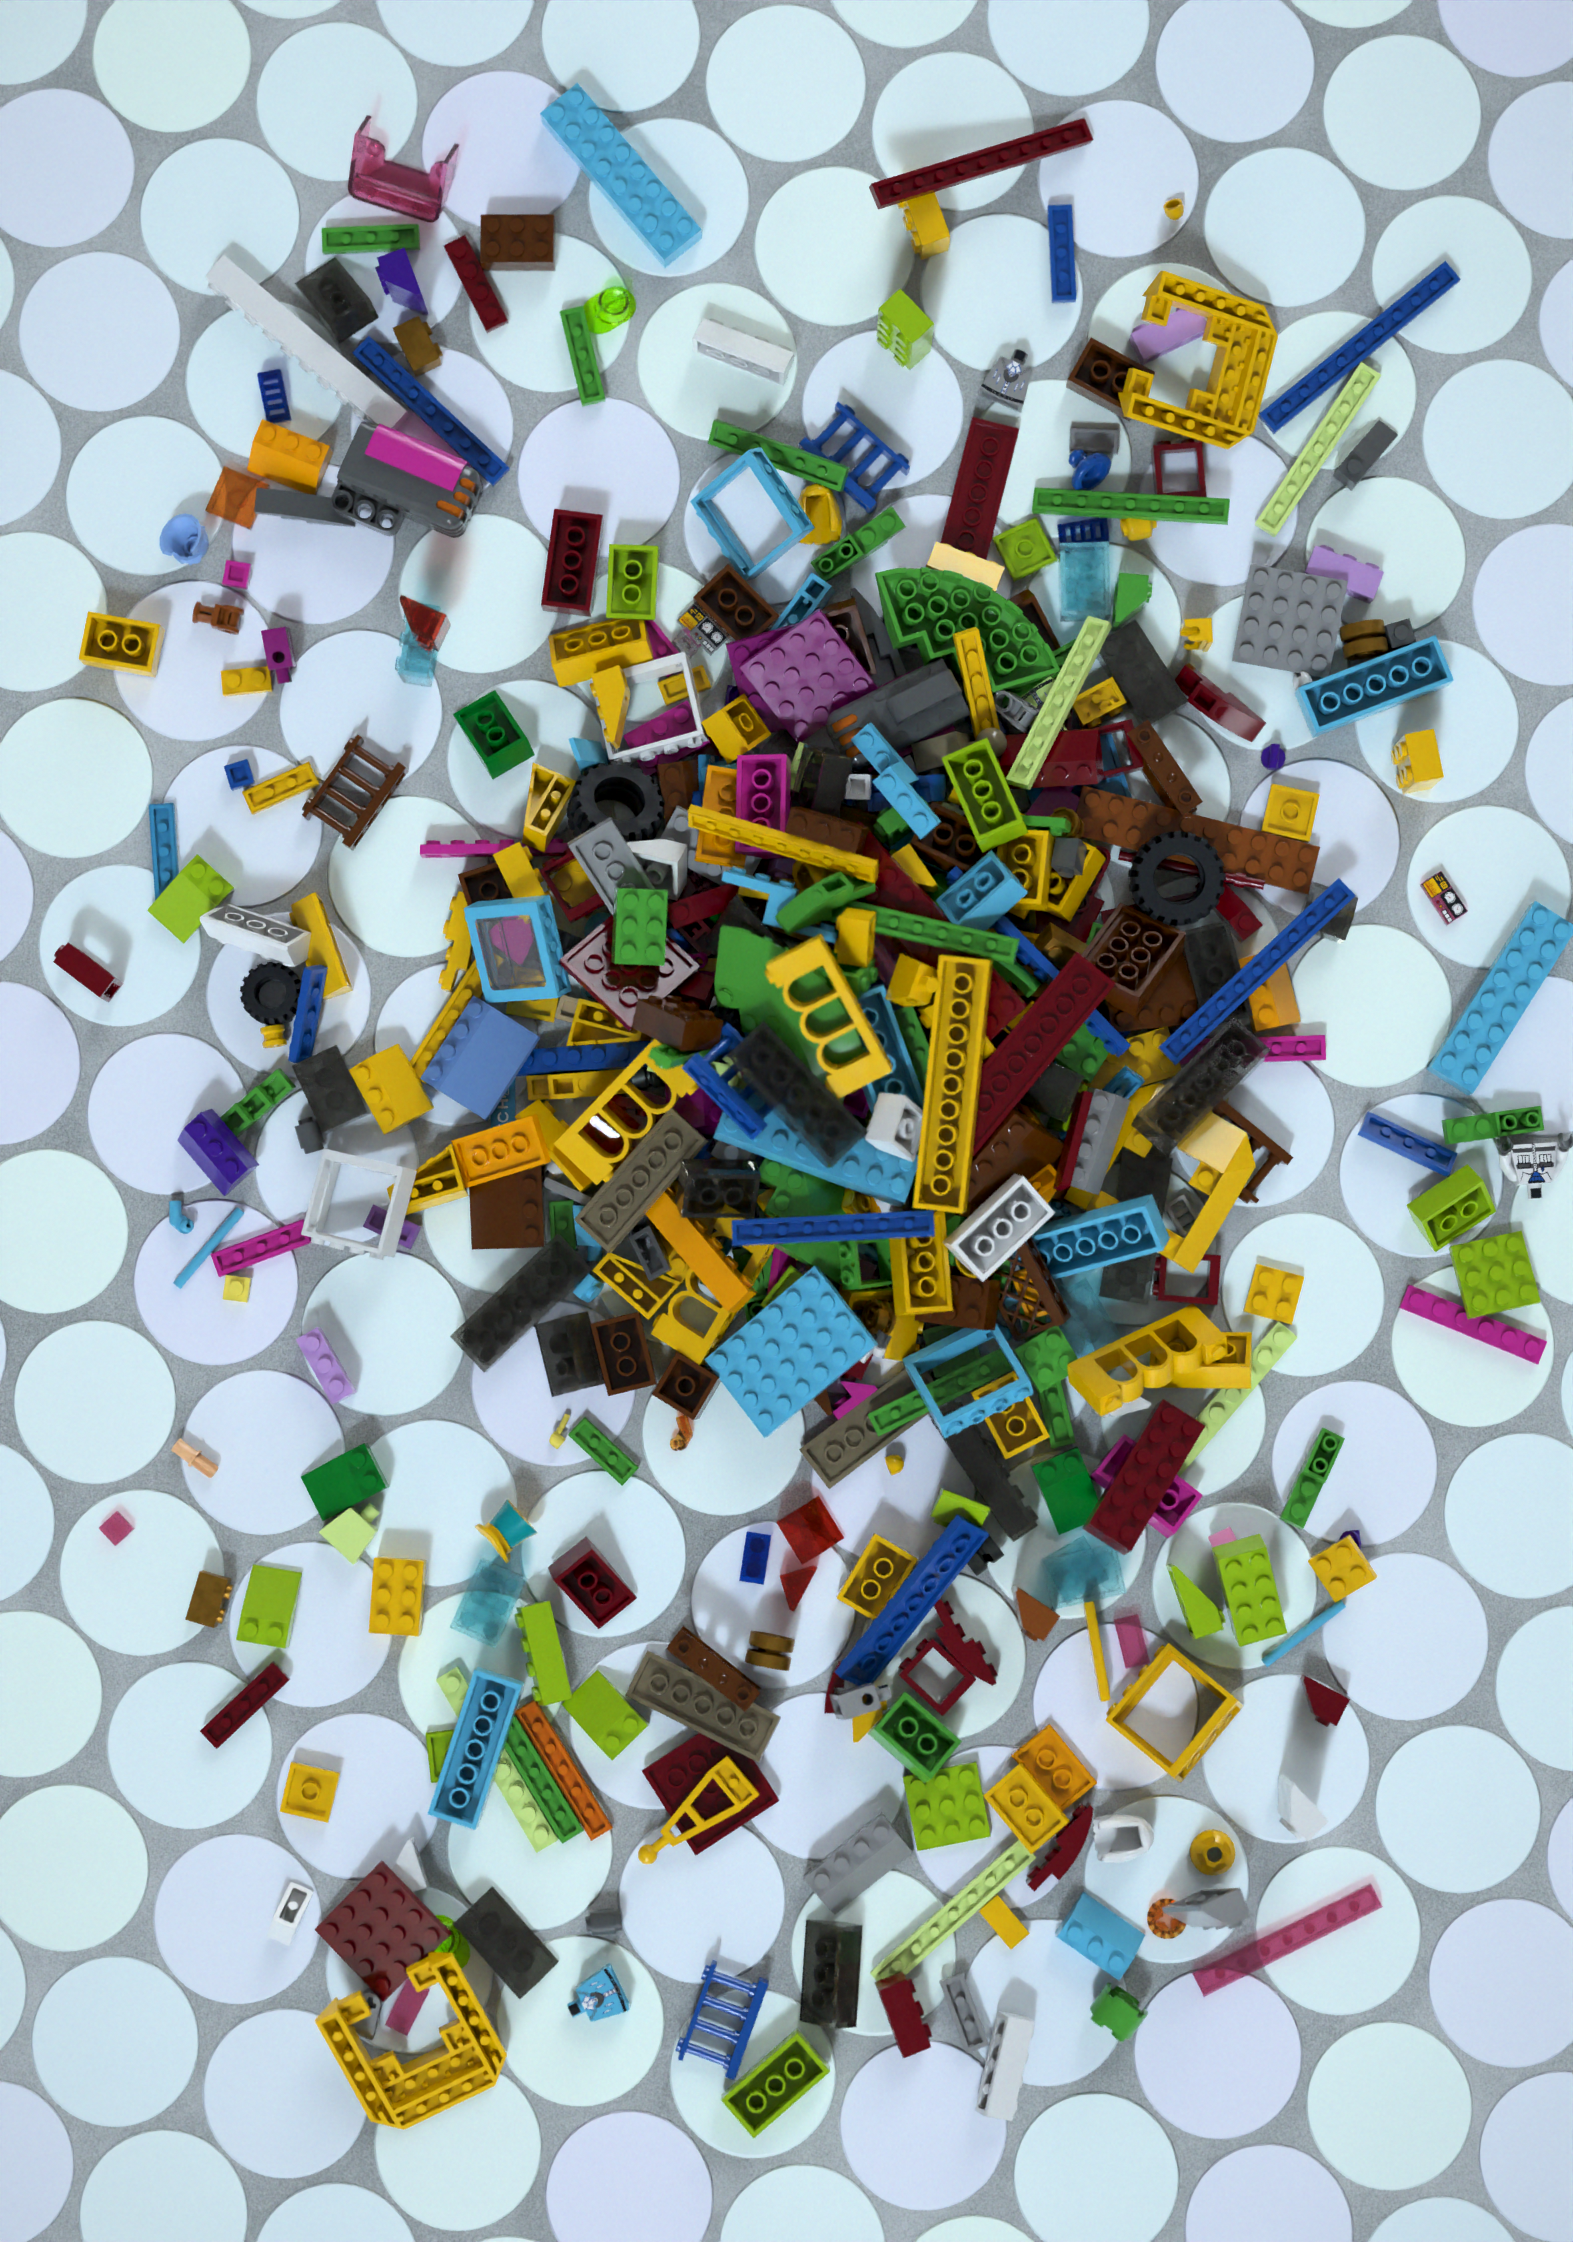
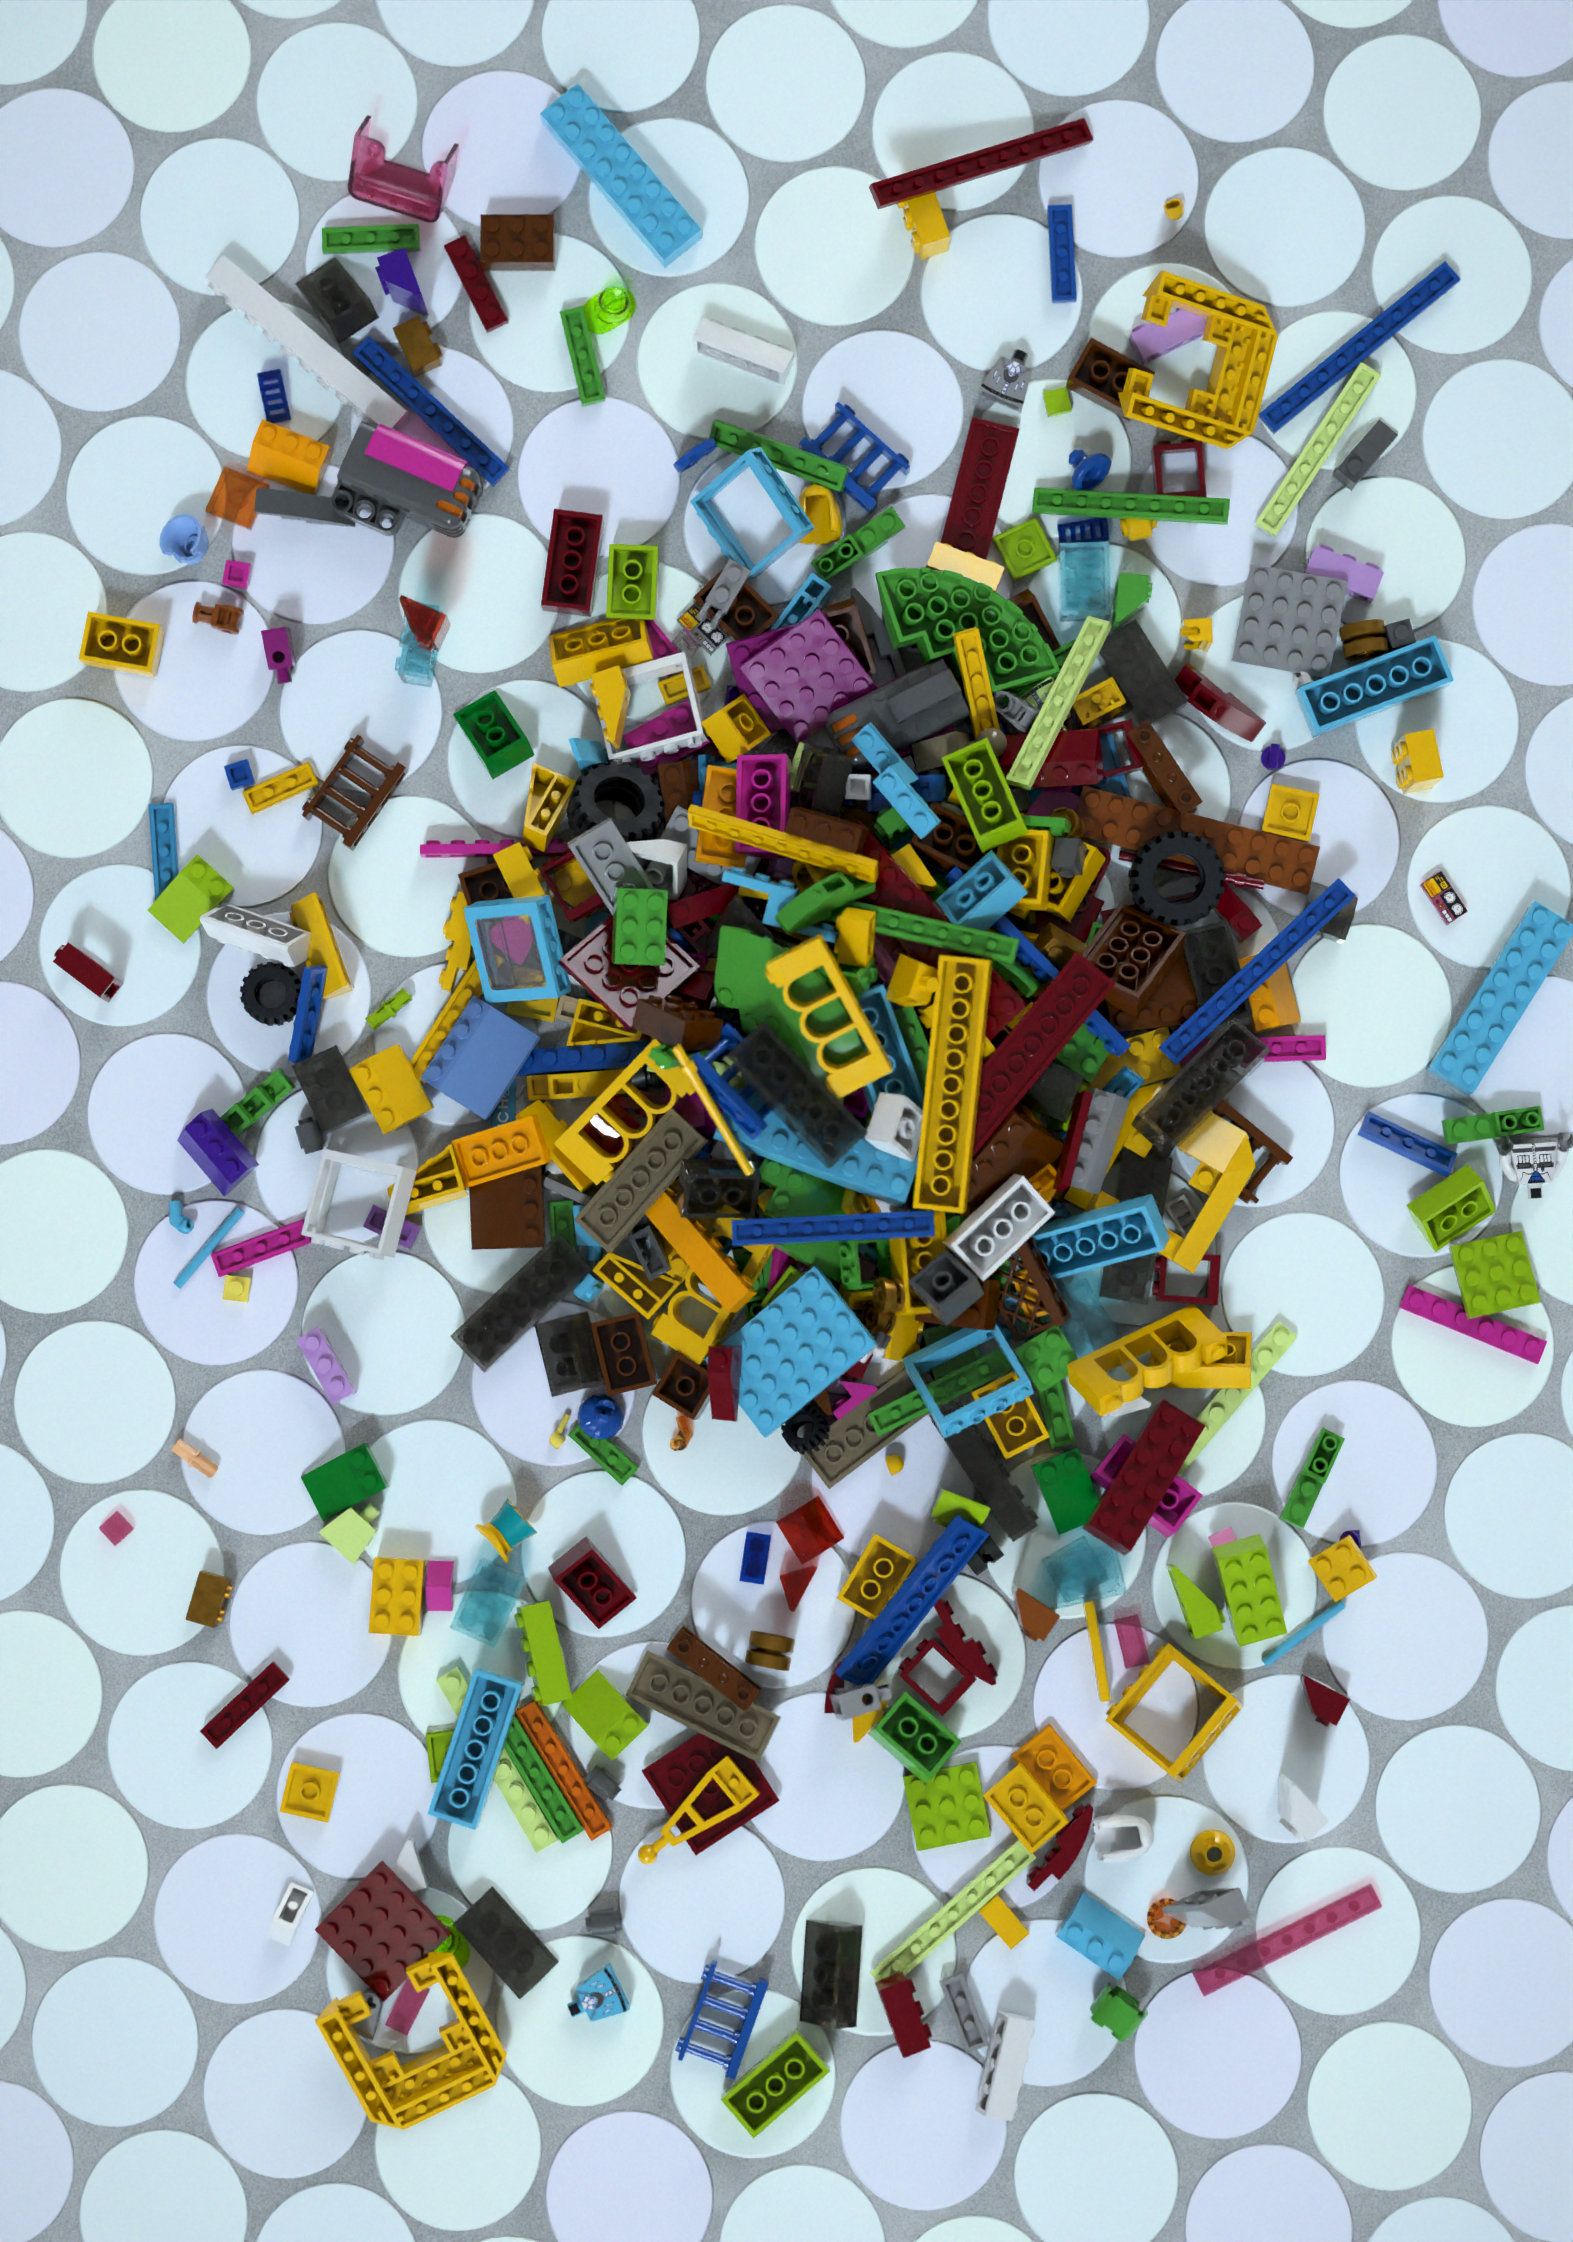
(246, 681): yellow plate -> none
(269, 1606): lime slope -> none
(273, 1036): yellow wheel -> none
(388, 1009): none -> lime pin
(439, 1586): none -> dark pink slope
(598, 1424): none -> blue hair
(603, 1783): none -> dark grey brick
(689, 1069): none -> yellow bar
(694, 455): none -> blue tile
(724, 1380): none -> dark red slope
(725, 591): none -> light grey hinge
(813, 1439): none -> black tyre
(857, 1863): light grey slope -> none
(887, 1294): none -> pearl gold wheel
(904, 330): lime brick -> none
(946, 1287): none -> dark grey slope
(1057, 402): none -> lime tile
(1094, 440): light grey tile -> none
(1273, 1294): yellow plate -> none

